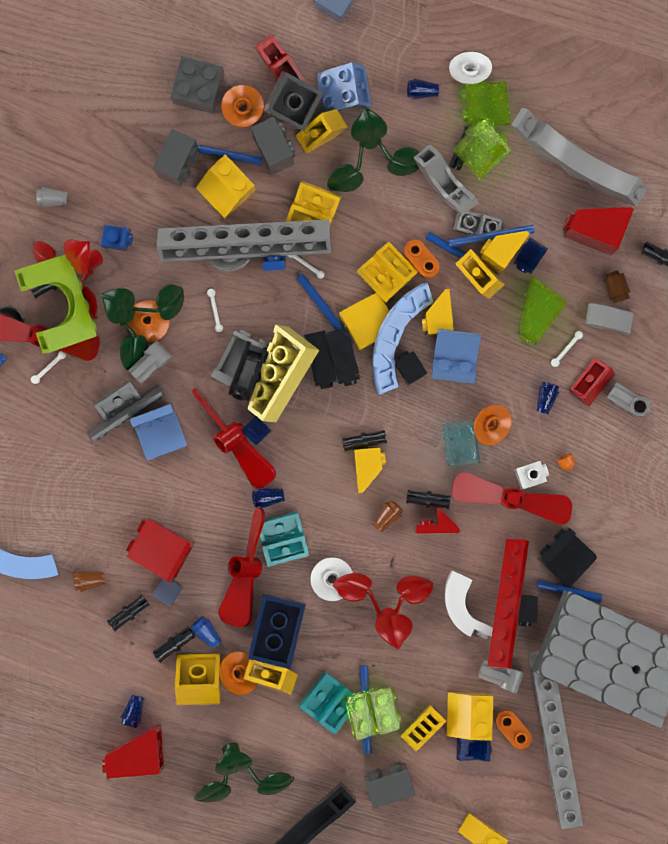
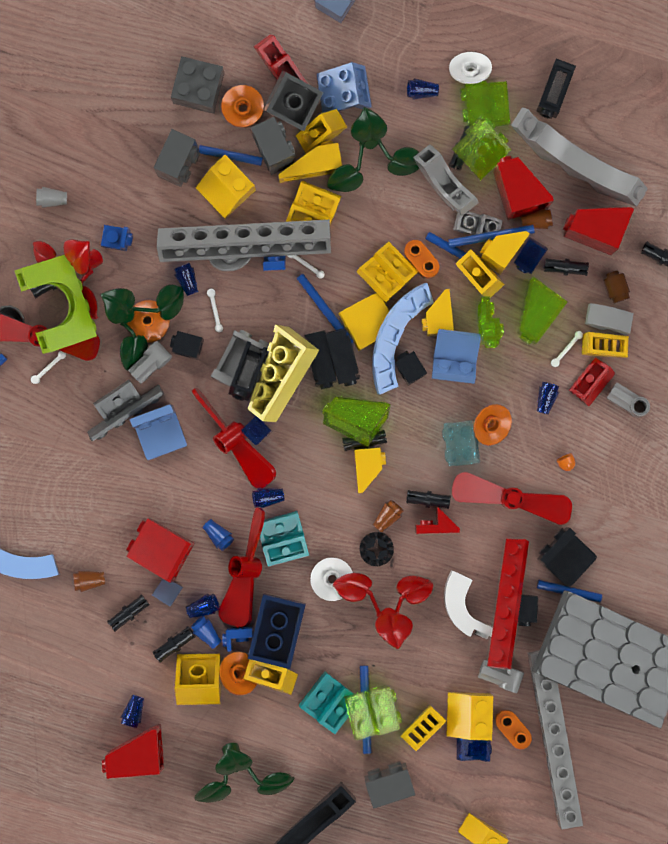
(186, 277): none -> clear blue cone
(186, 345): none -> black brick
(203, 606): none -> clear blue cone
(219, 536): none -> blue cone
(240, 634): none -> blue bracket
(317, 162): none -> yellow slope
(356, 417): none -> clear neon green slope
(369, 556): none -> black gear
(489, 328): none -> clear neon green plate
(519, 188): none -> red slope
(524, 478): white brick -> none
(540, 219): none -> dark orange cone
(555, 89): none -> black window
(566, 267): none -> black pin
(591, 341): none -> yellow slope

